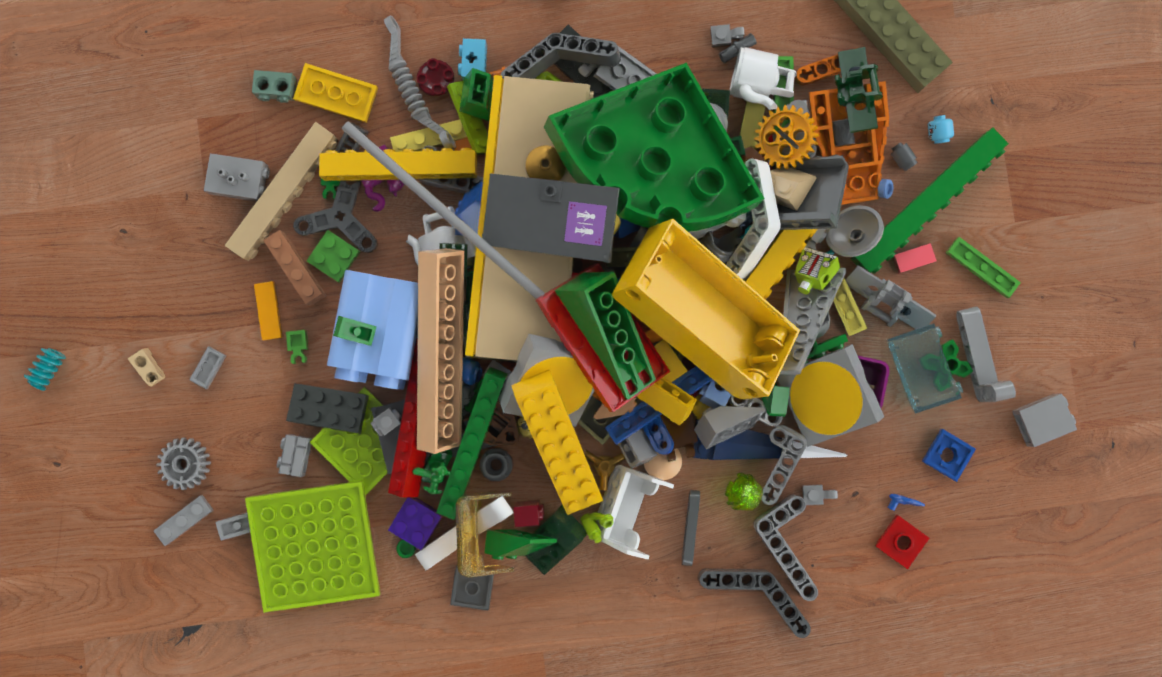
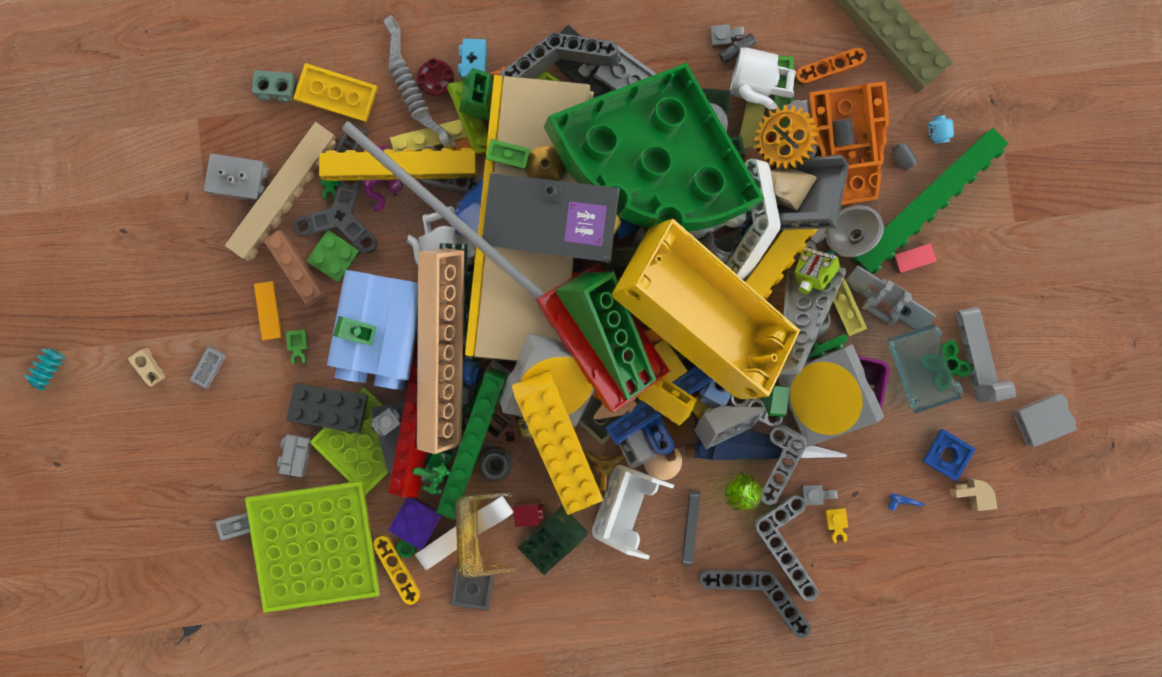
(172, 467): light grey gear -> none
(183, 520): light grey plate -> none
(399, 568): none -> yellow beam
(508, 154): none -> bright green plate
(514, 543): green slope -> none
(591, 527): lime plant -> none
(836, 521): none -> yellow plate
(851, 90): dark green piece -> none
(885, 188): medium blue tile -> none
(888, 541): red piece -> none
(981, 494): none -> tan brick
(983, 267): bright green plate -> none

